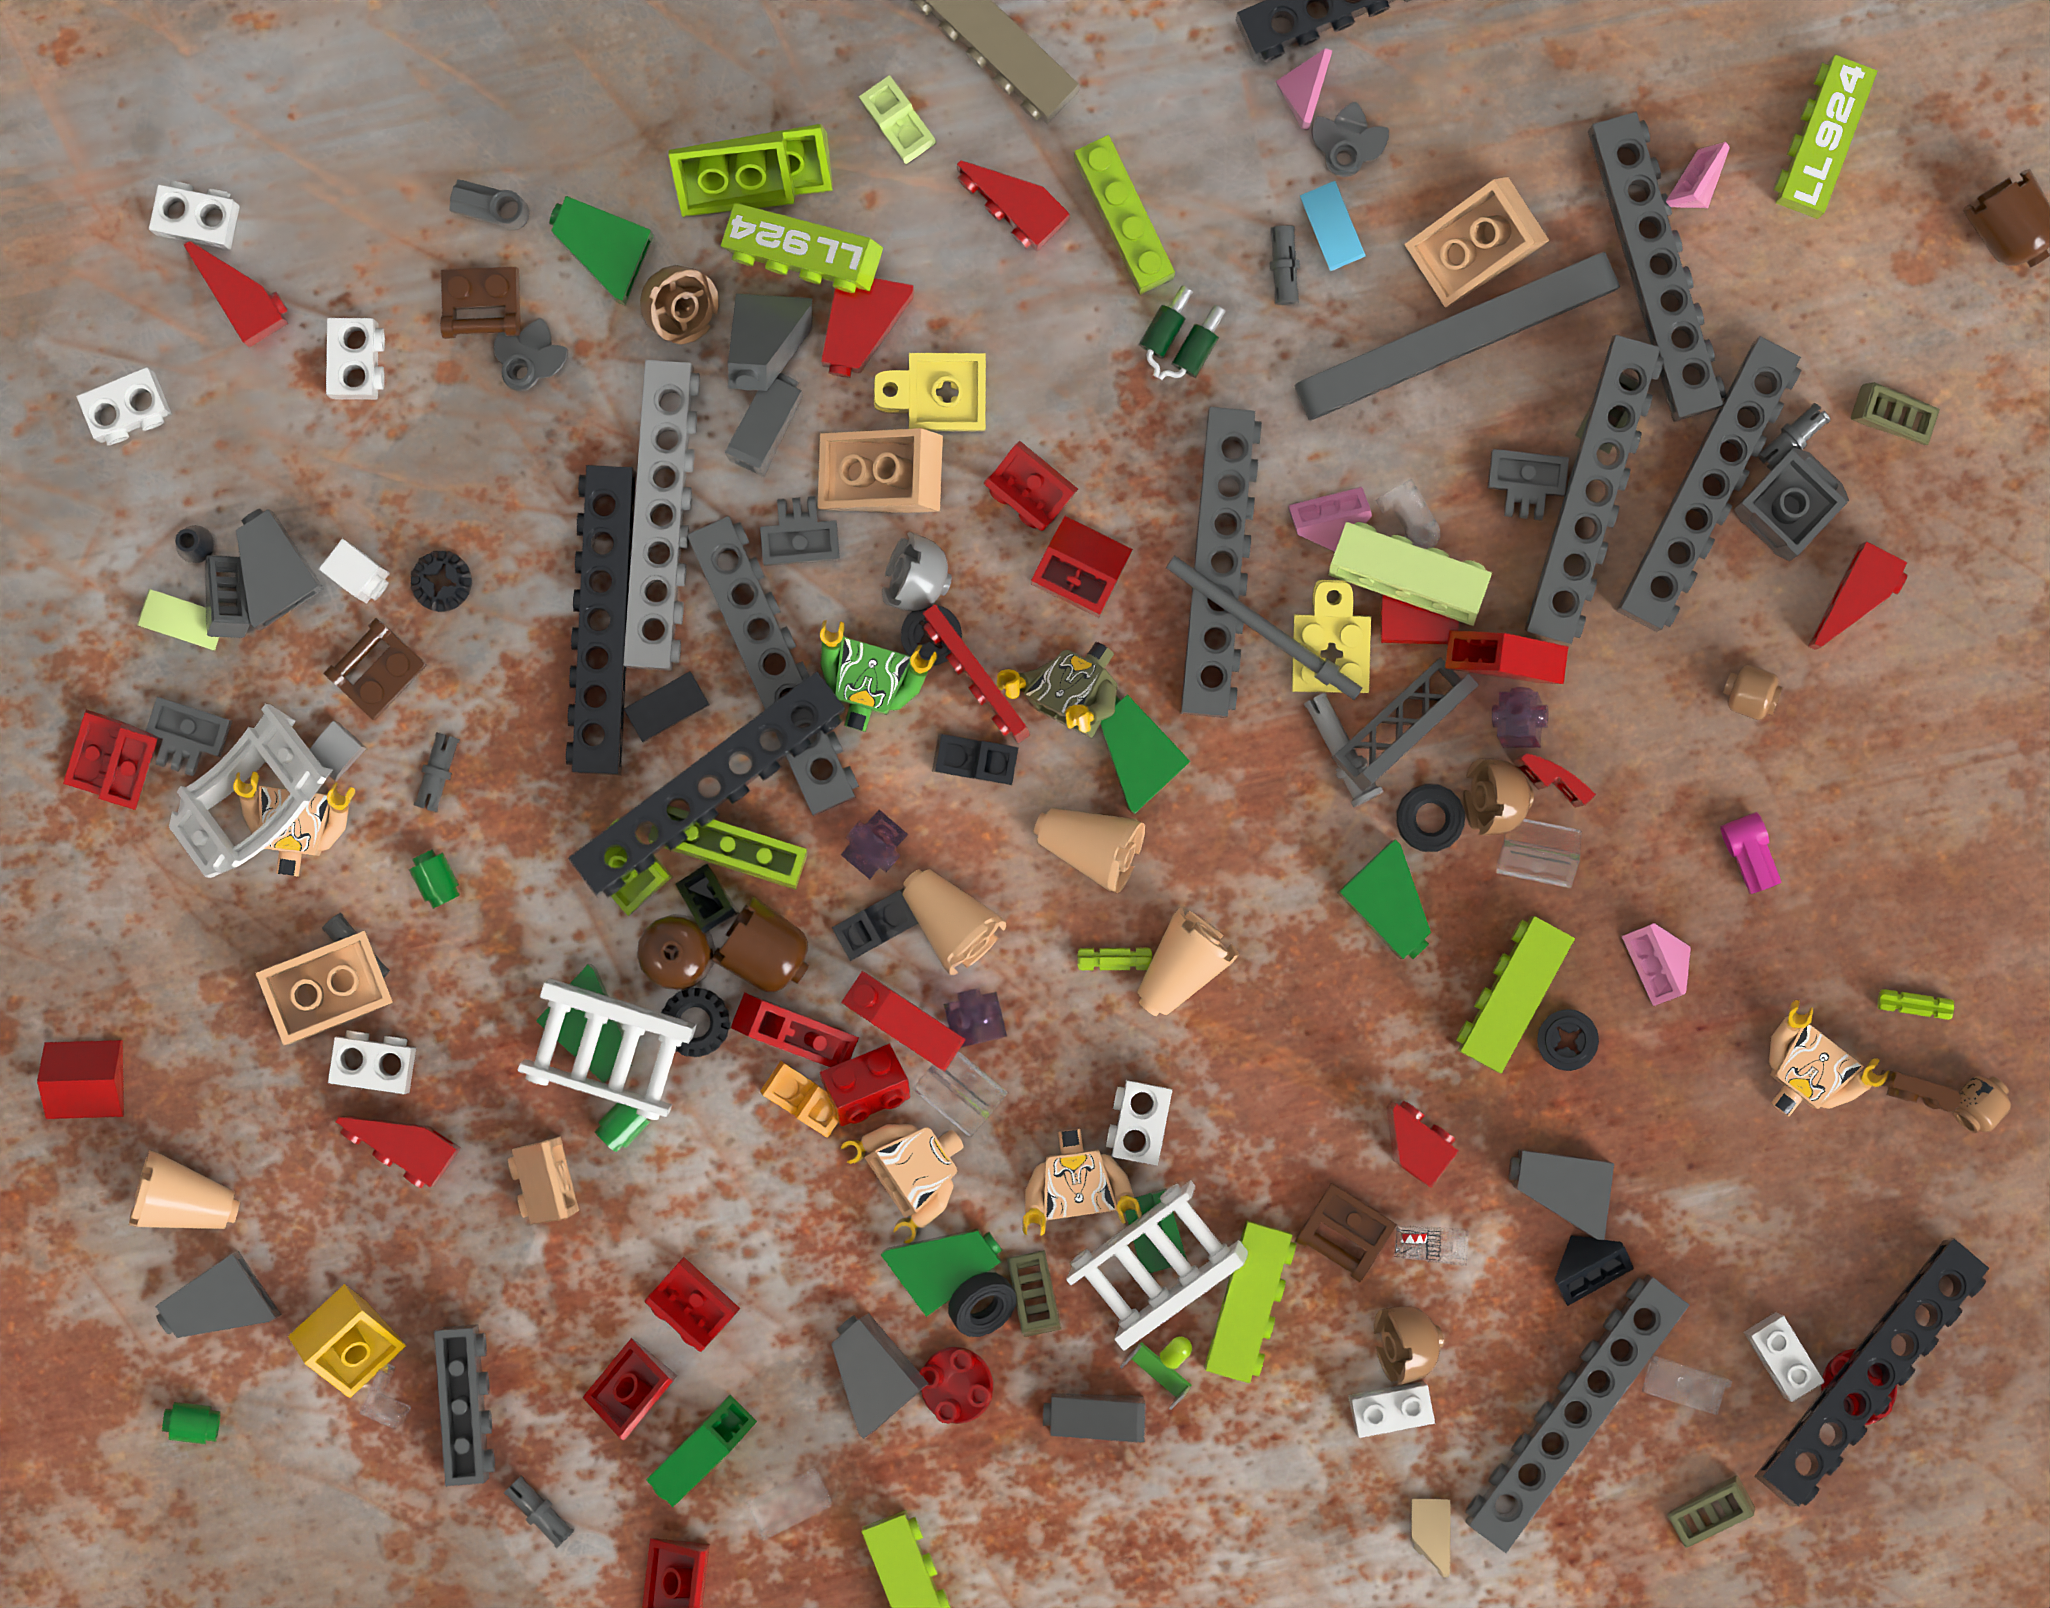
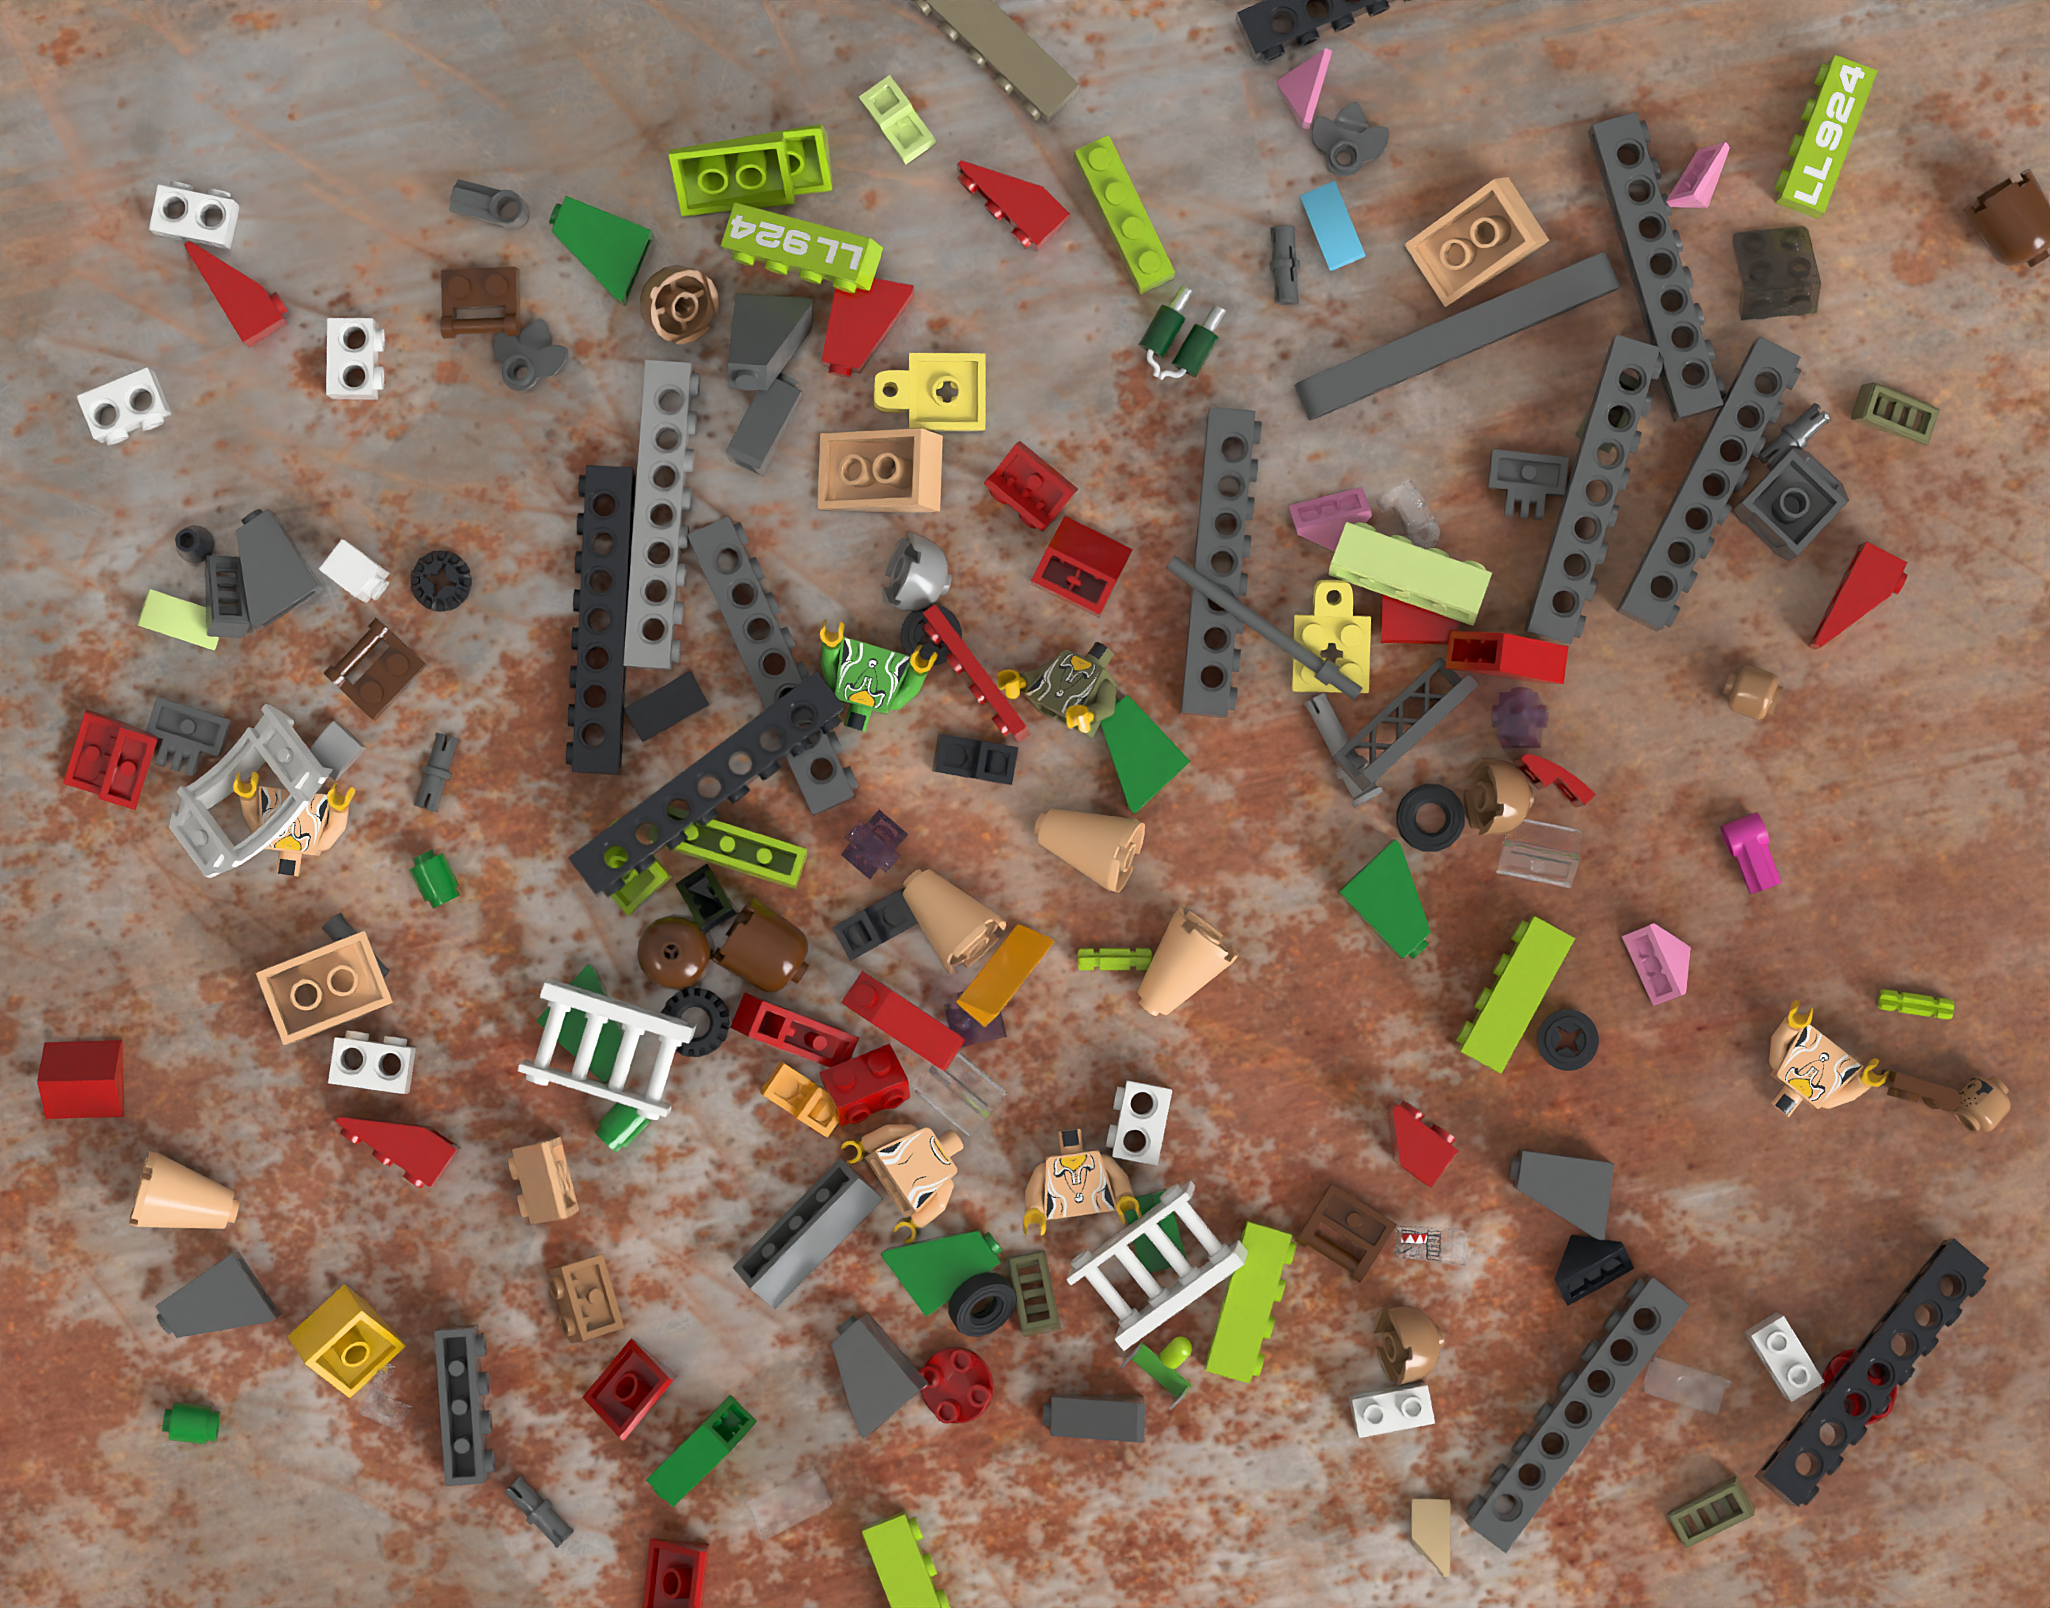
(585, 1299): none -> medium nougat bracket
(691, 1305): red bracket -> none
(799, 536): dark grey hinge -> none
(807, 1233): none -> dark grey brick
(1004, 973): none -> light orange slope
(1776, 273): none -> clear smoke bracket

